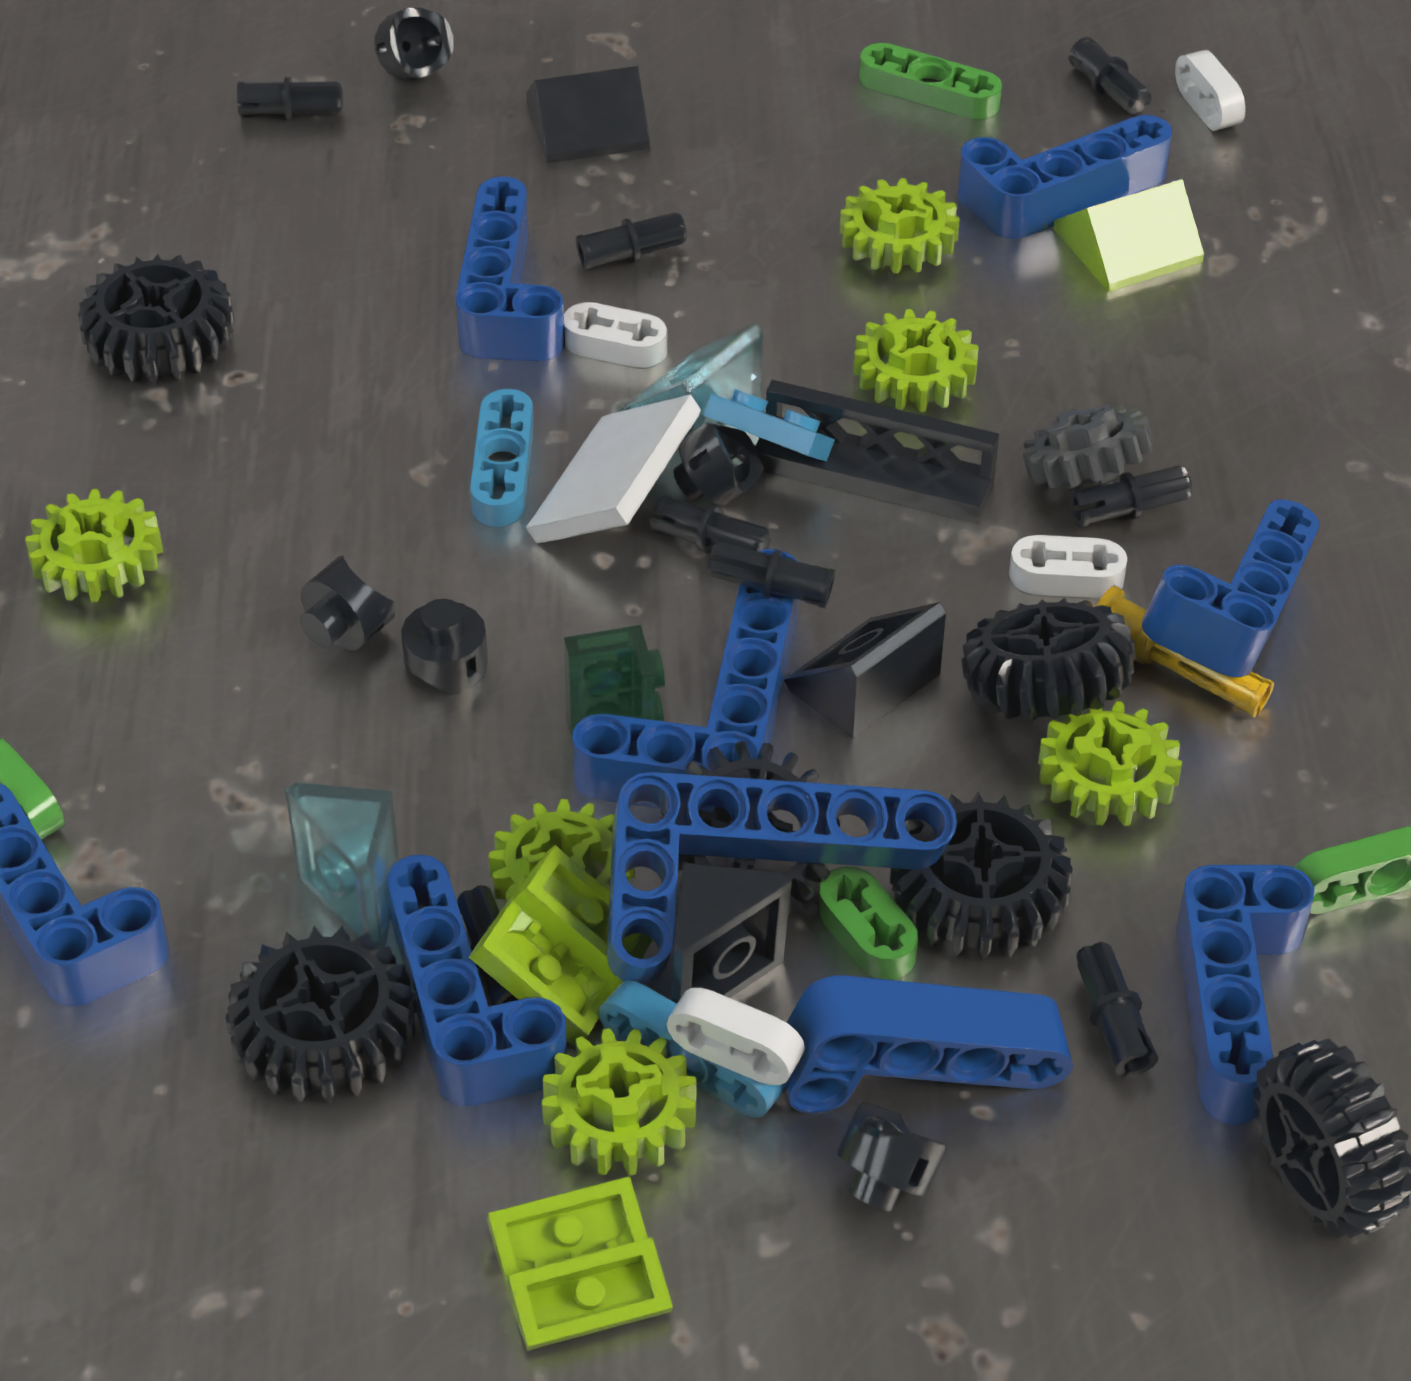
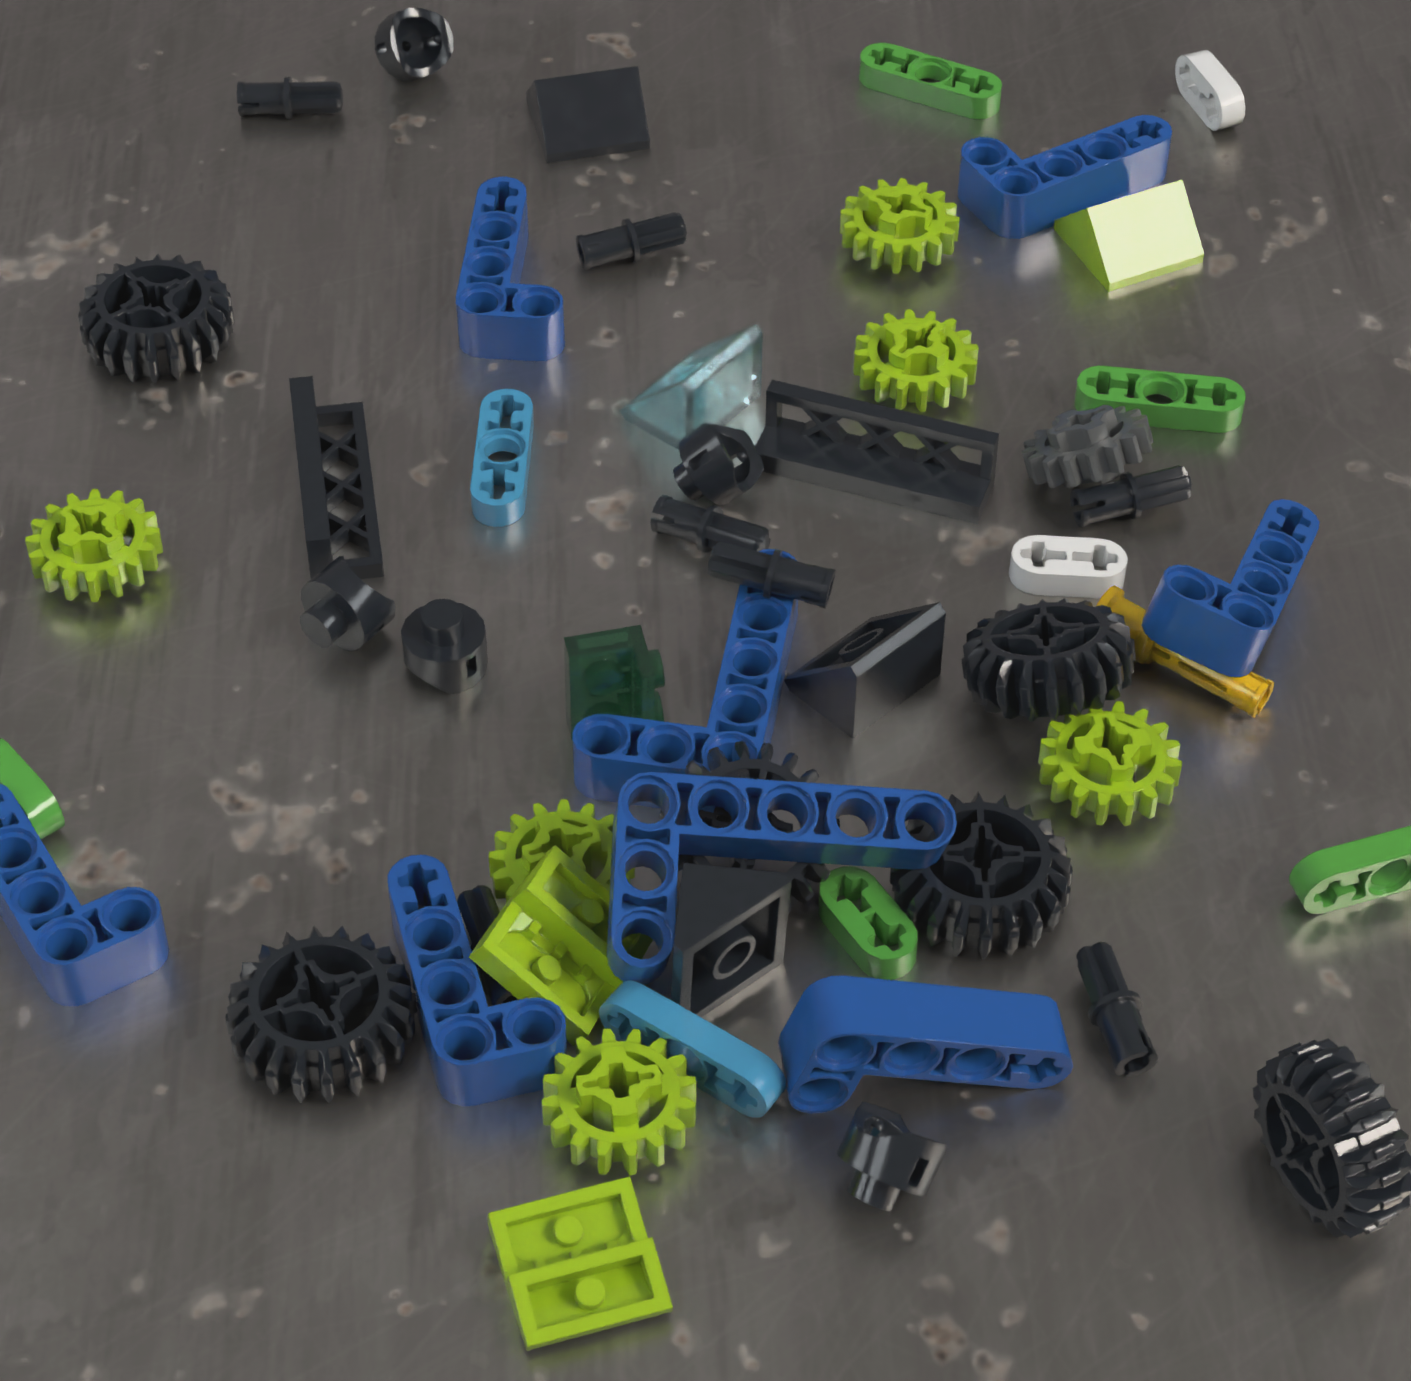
(315, 482): none -> black fence
(345, 851): clear light blue slope -> none
(614, 470): white tile -> none
(615, 335): white beam -> none
(735, 1036): white beam -> none
(793, 431): dark azure plate -> none
(1109, 75): black axle -> none
(1180, 387): none -> bright green beam
(1221, 928): blue beam -> none

